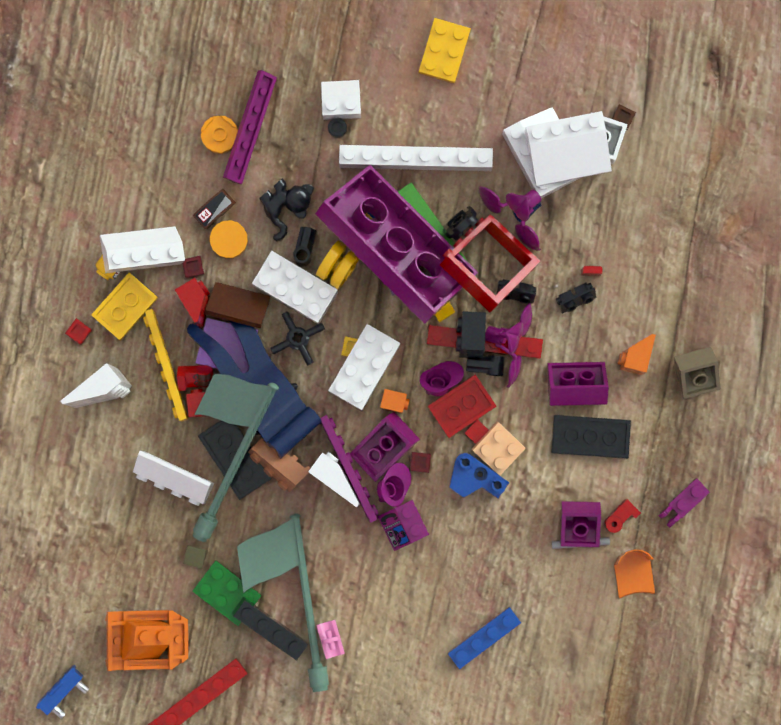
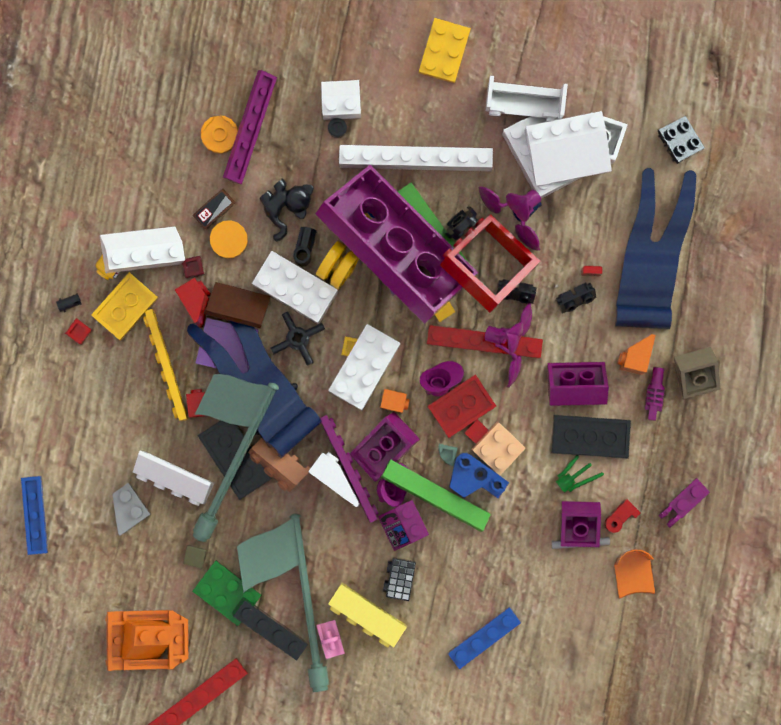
(34, 515): none -> blue plate
(60, 690): blue piece -> none
(69, 302): none -> black pin
(102, 386): white slope -> none
(128, 509): none -> light grey wing
(194, 376): red leg -> none
(368, 615): none -> light yellow brick
(400, 578): none -> brick
(420, 462): dark red tile -> none
(435, 495): none -> bright green tile
(448, 454): none -> sand green tile
(472, 334): black brick -> none
(490, 365): black piece -> none
(525, 100): none -> white windscreen
(566, 481): none -> green plant
(624, 115): reddish brown tile -> none
(652, 266): none -> dark blue flag
(655, 393): none -> magenta hinge
(680, 139): none -> hinge

